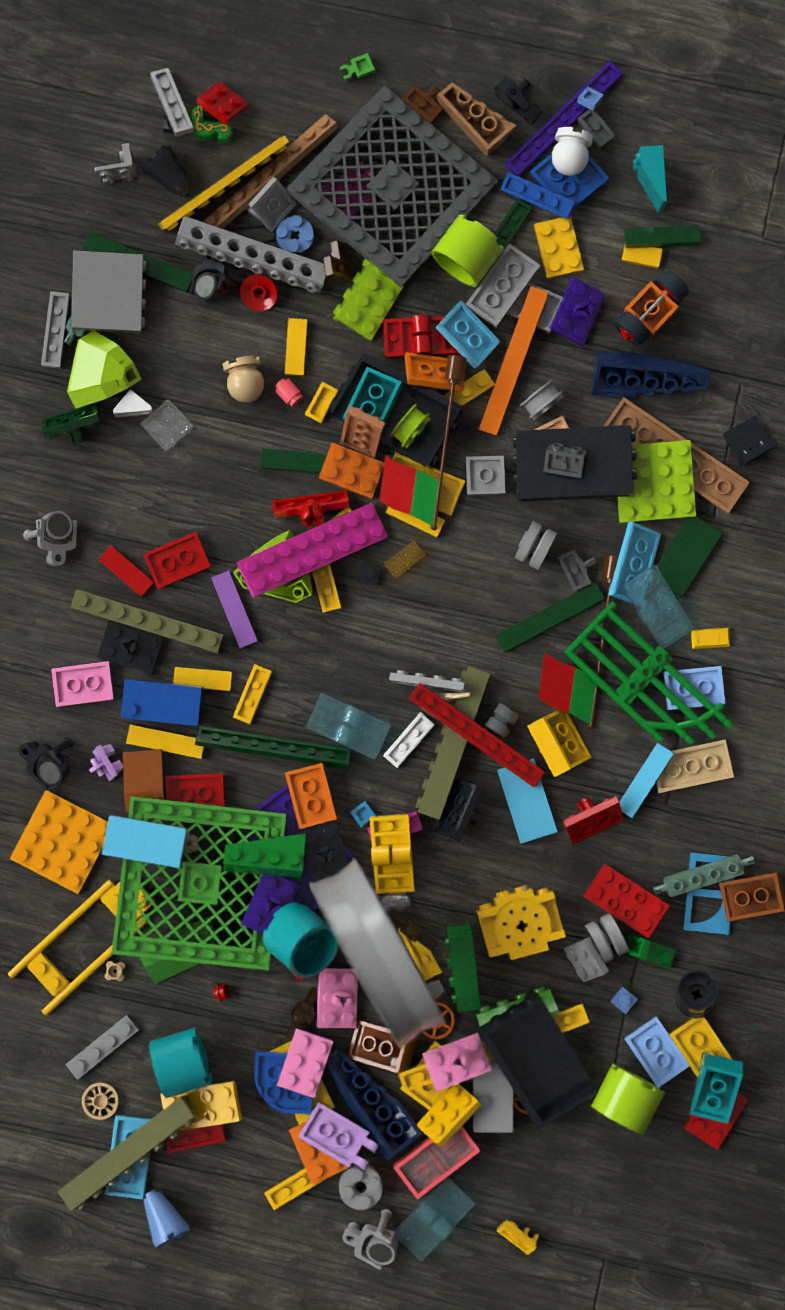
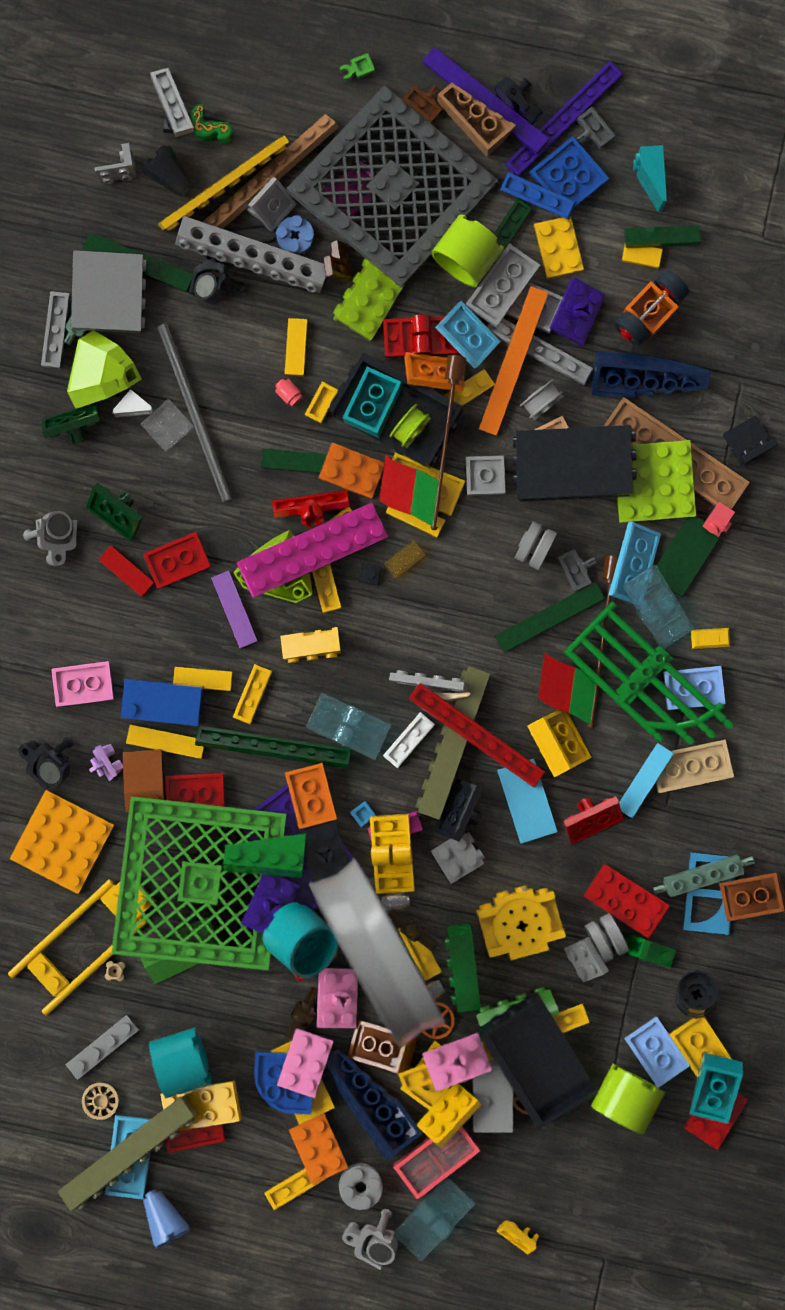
(115, 511): none -> dark green plate
(130, 647): black plate -> none
(144, 841): medium azure tile -> none
(147, 622): olive brick -> none
(187, 393): none -> light grey axle
(194, 843): dark tan plate -> none
(221, 992): red plate -> none
(222, 102): red plate -> none
(244, 381): tan tile -> none
(254, 299): red dish -> none
(311, 645): none -> yellow wedge
(336, 1136): lavender tile -> none
(362, 432): nougat plate -> none
(452, 73): none -> dark purple tile
(458, 857): none -> light grey plate
(502, 720): dark grey wheel -> none
(546, 354): none -> light grey tile
(564, 460): dark grey bracket -> none
(571, 152): white tile -> none
(590, 98): medium blue plate -> none
(623, 1000): medium blue plate -> none
(719, 519): none -> coral brick

